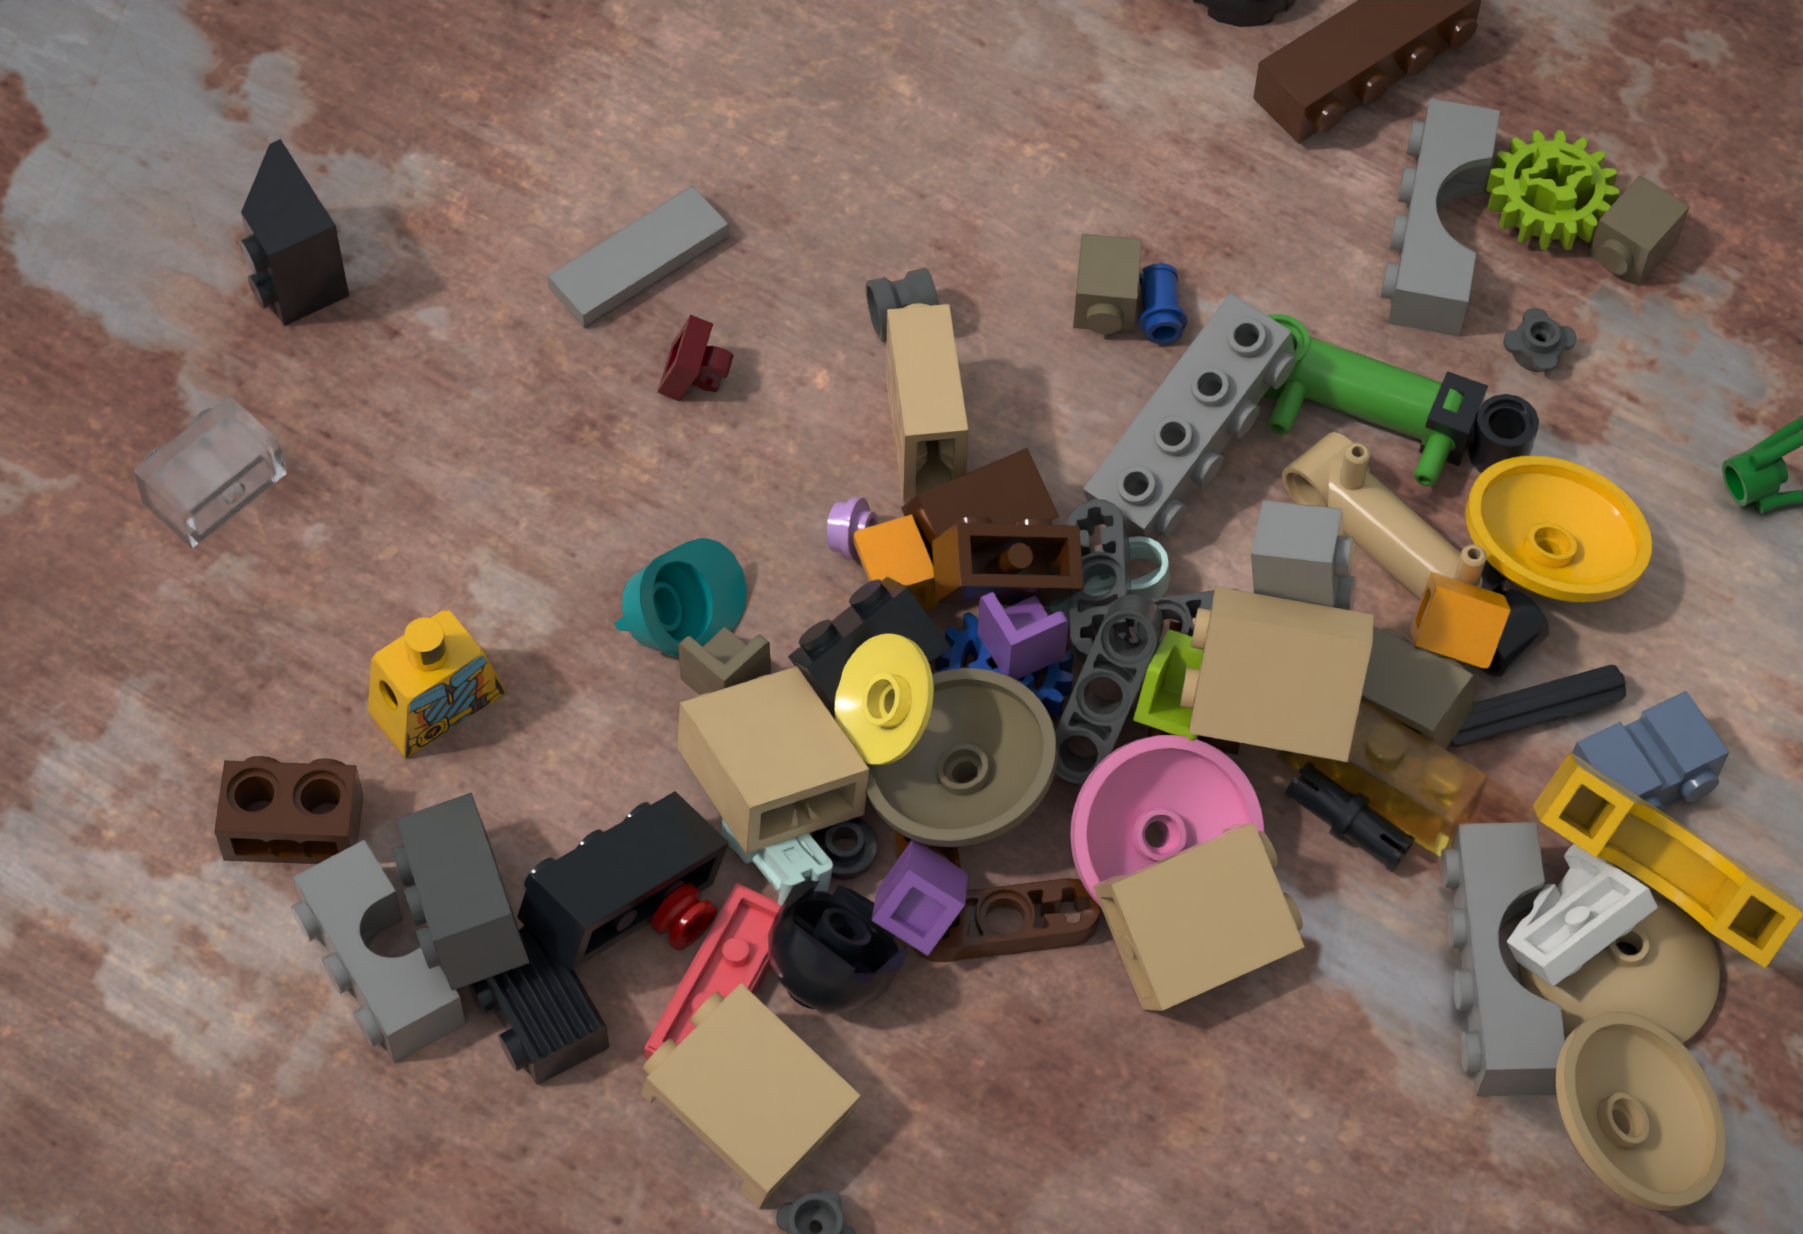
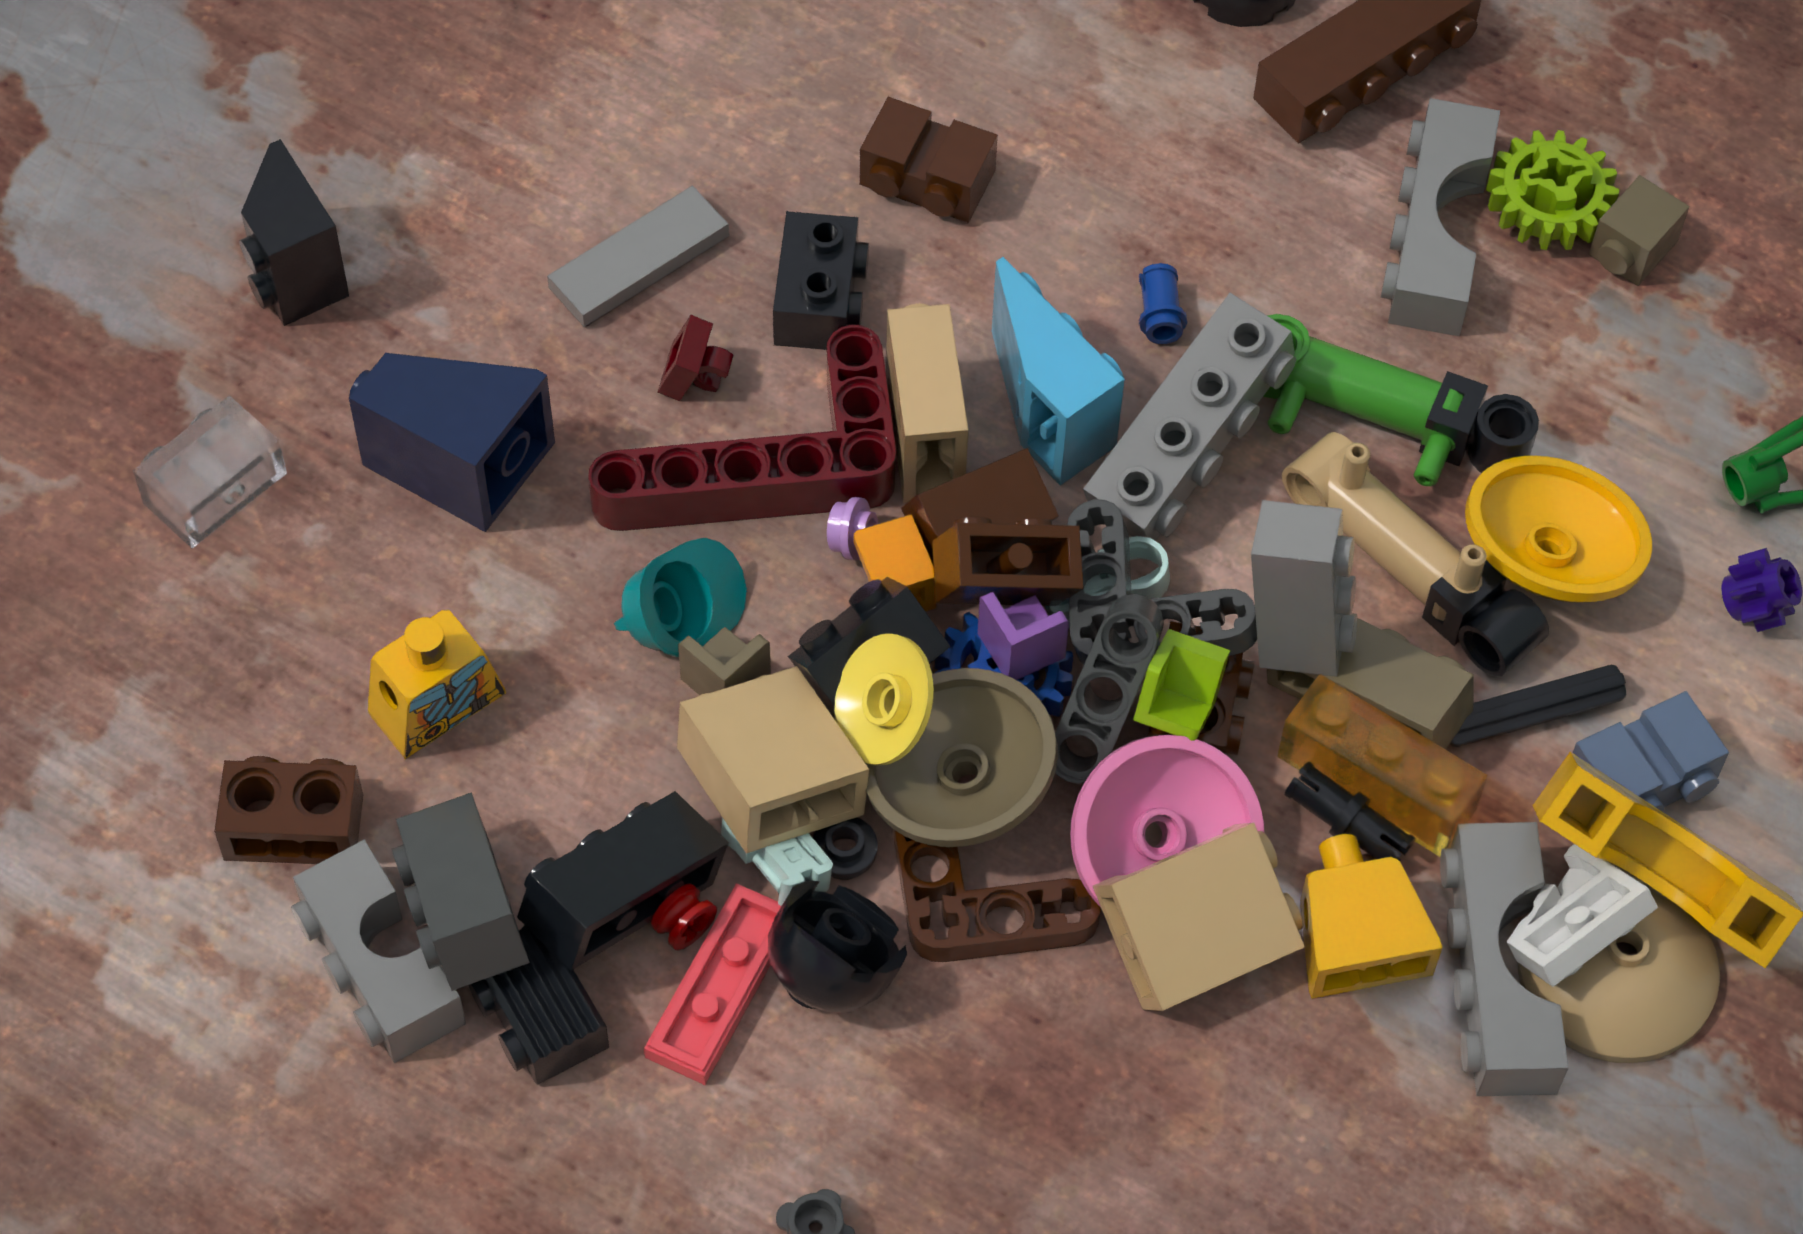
(453, 430): none -> dark blue slope
(749, 1090): tan panel -> none
(767, 460): none -> dark red beam
(818, 279): none -> black brick
(887, 294): dark grey wheel -> none
(920, 897): medium lavender panel -> none
(927, 161): none -> reddish brown brick
(1056, 381): none -> medium azure slope
(1107, 284): dark tan brick -> none
(1278, 673): tan brick -> none
(1363, 923): none -> yellow torso
(1459, 620): light orange panel -> none
(1535, 354): dark grey plate -> none
(1640, 1111): tan dish -> none
(1761, 590): none -> dark purple gear

